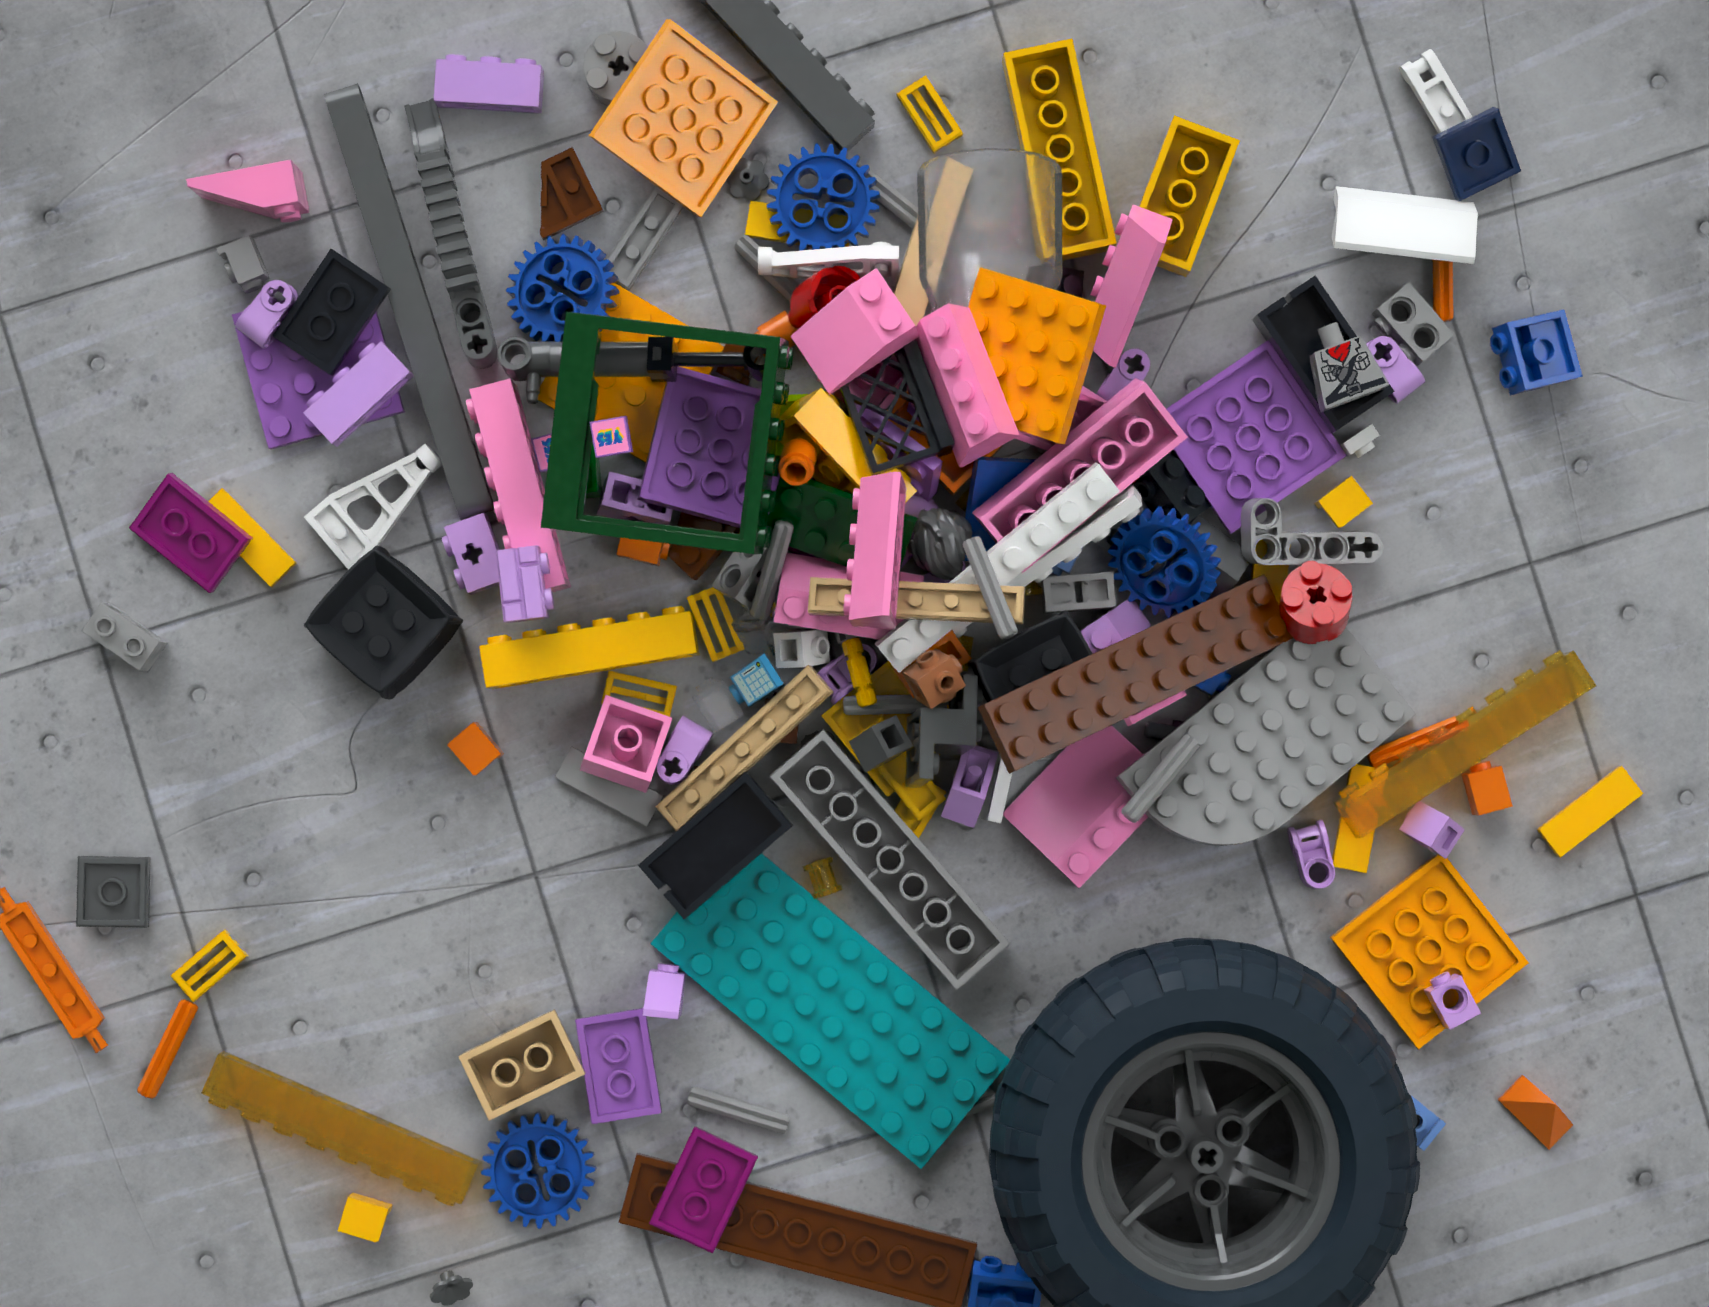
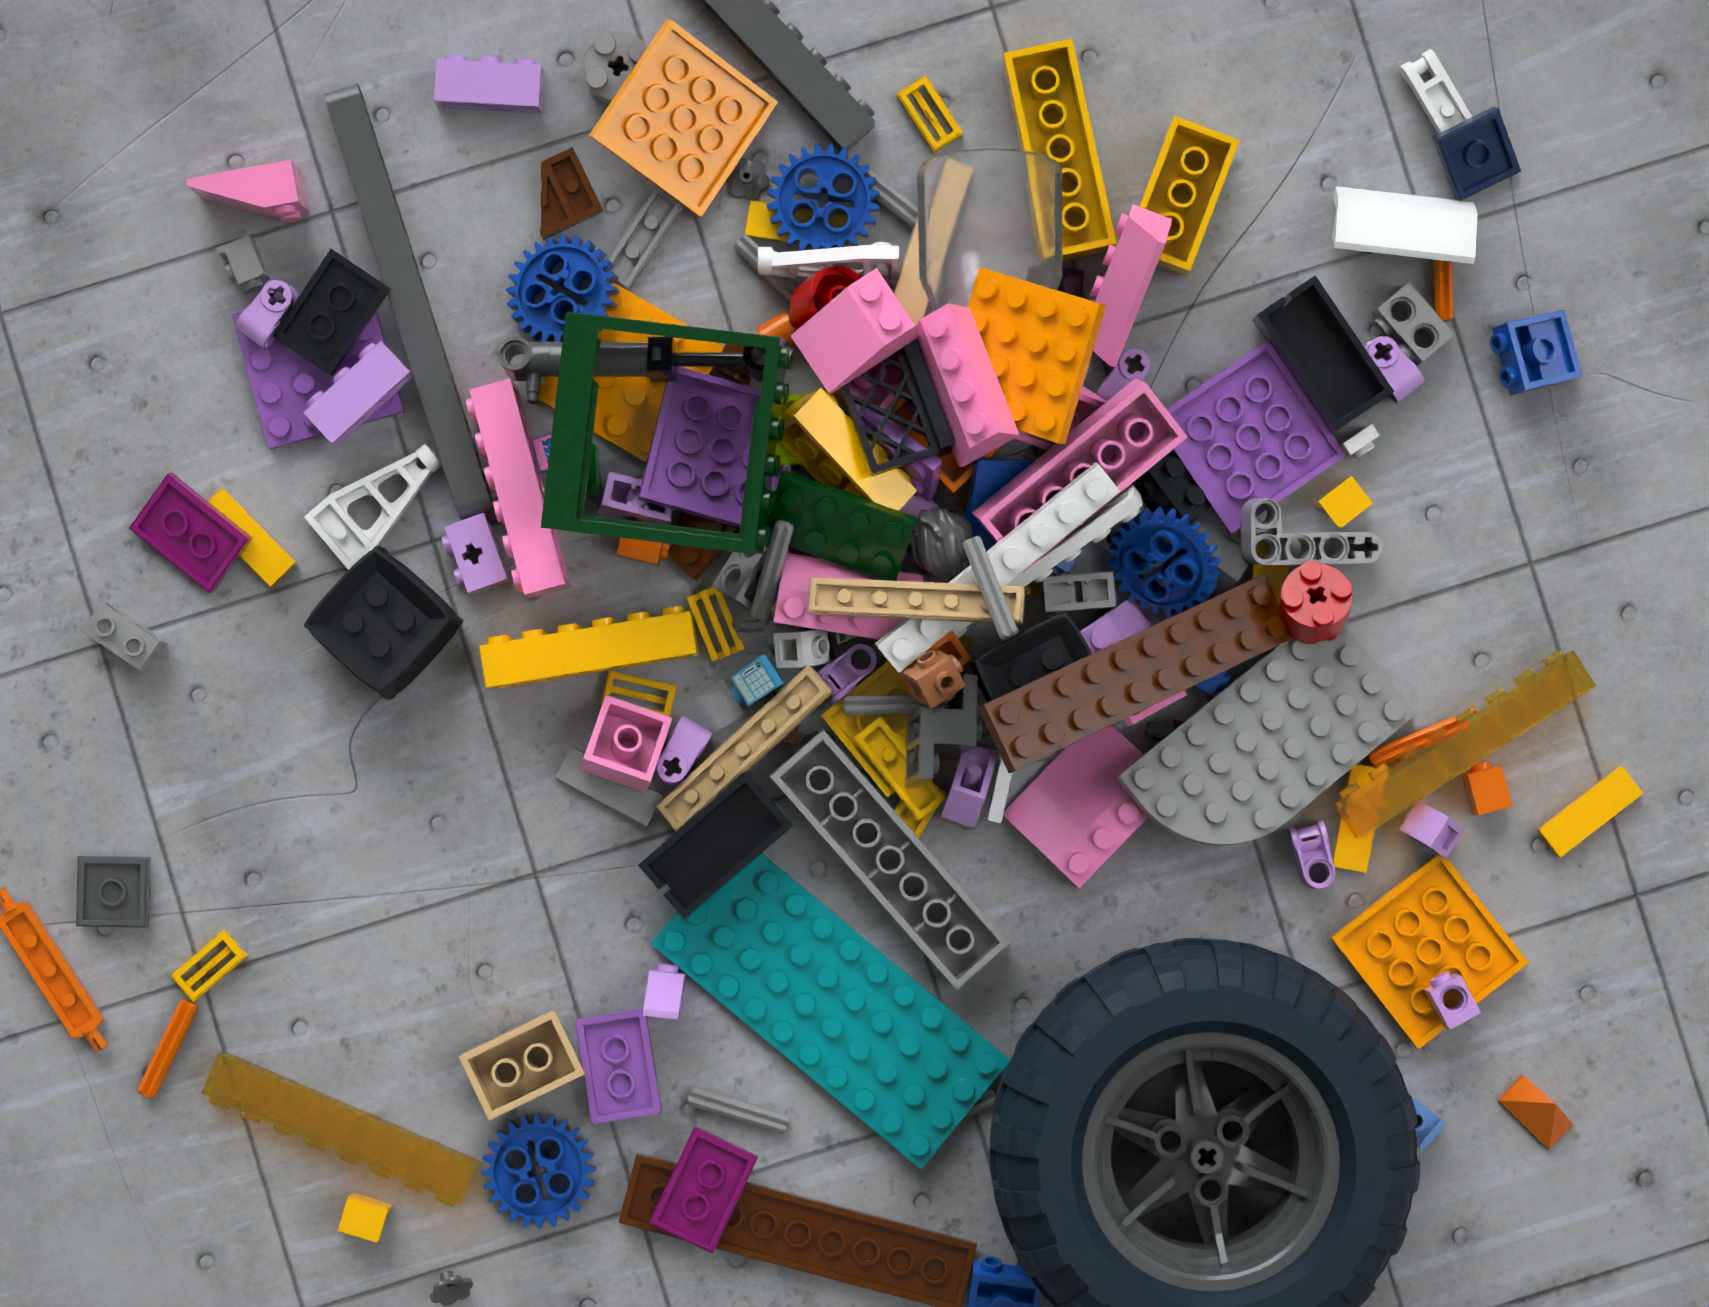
(450, 232): dark grey piece -> none
(475, 748): orange panel -> none
(523, 583): lavender brick -> none
(611, 436): tile -> none
(797, 461): orange brick -> none
(822, 877): clear yellow bush -> none
(859, 672): yellow axle -> none
(877, 551): bright pink slope -> none
(880, 743): dark grey brick -> none
(1160, 778): light grey axle -> none
(1344, 369): light grey torso -> none

